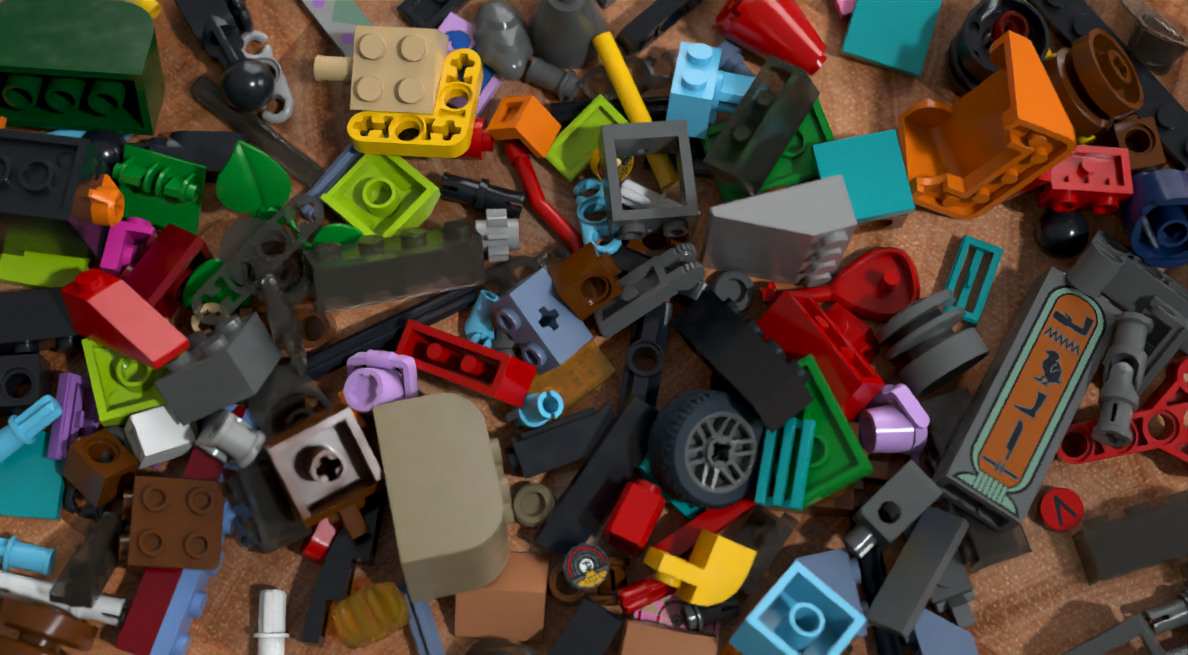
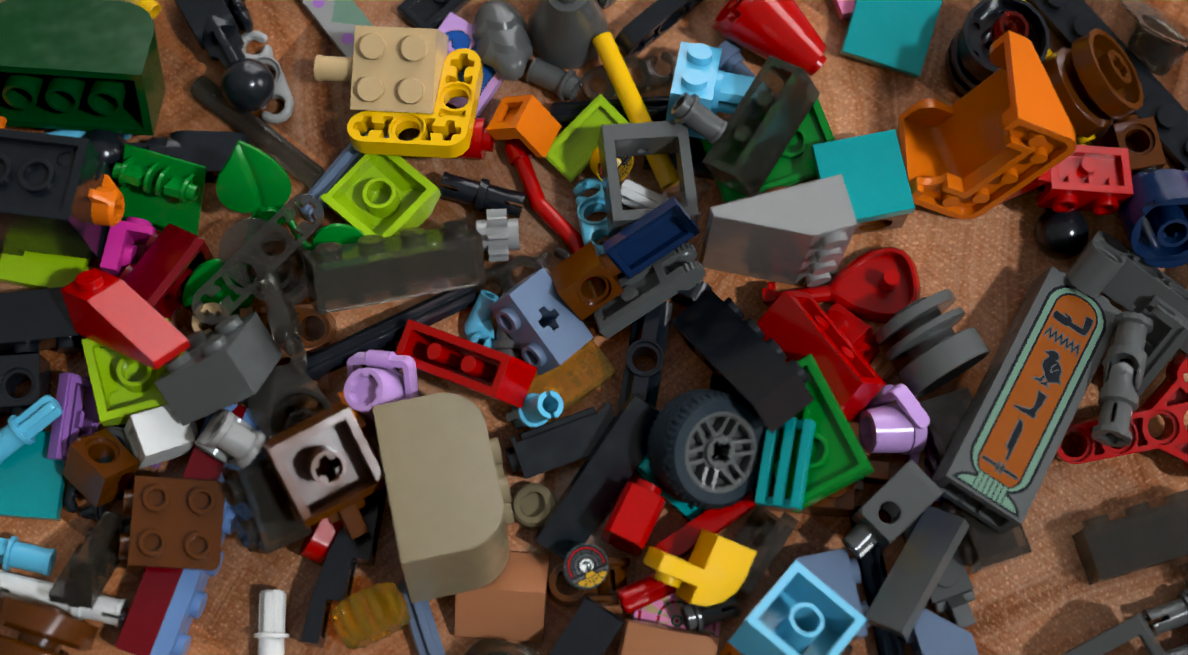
(651, 237): none -> dark blue tile
(698, 117): none -> dark grey pin
(737, 287): dark grey tile -> none
(980, 247): teal tile -> none
(1060, 510): red tile -> none

